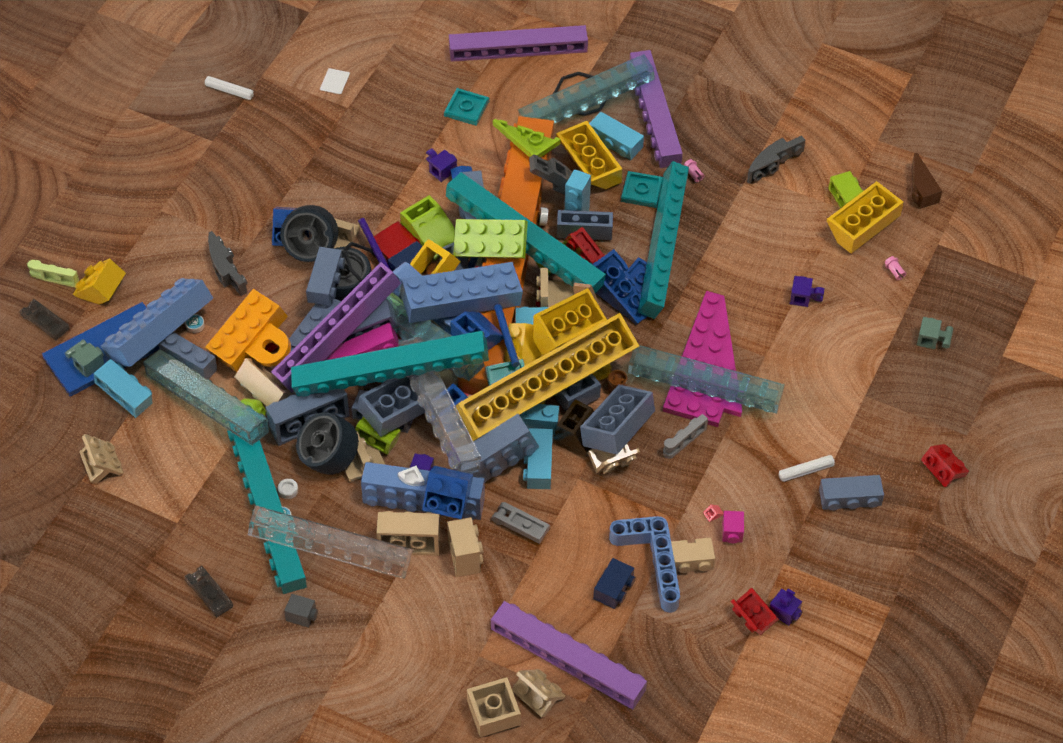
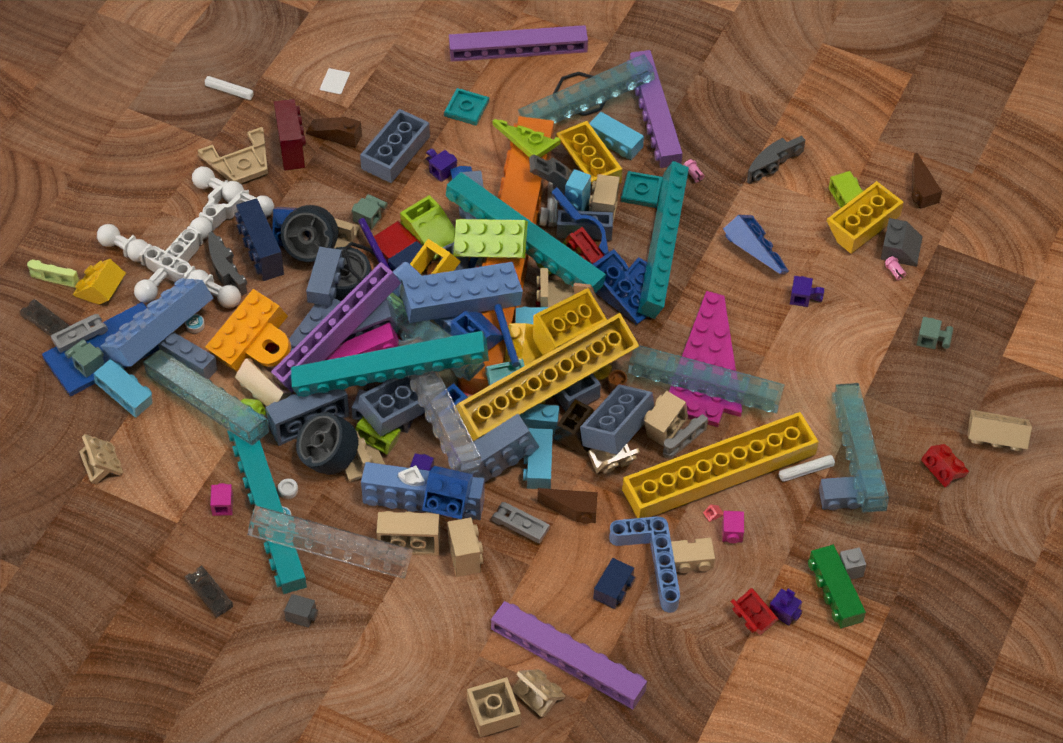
(81, 330): none -> light grey plate
(174, 261): none -> white piece
(221, 499): none -> dark pink brick
(242, 164): none -> tan wing
(259, 239): none -> dark blue brick
(290, 134): none -> dark red wedge
(337, 129): none -> reddish brown slope
(369, 209): none -> sand green brick
(395, 145): none -> sand blue brick
(552, 207): none -> white axle
(576, 505): none -> reddish brown slope
(577, 217): none -> blue piece
(605, 194): none -> tan brick
(665, 417): none -> tan brick
(719, 466): none -> yellow brick
(749, 236): none -> wedge
(837, 586): none -> green brick
(853, 562): none -> light grey brick
(860, 448): none -> clear light blue brick
(902, 242): none -> dark grey slope
(999, 430): none -> tan slope

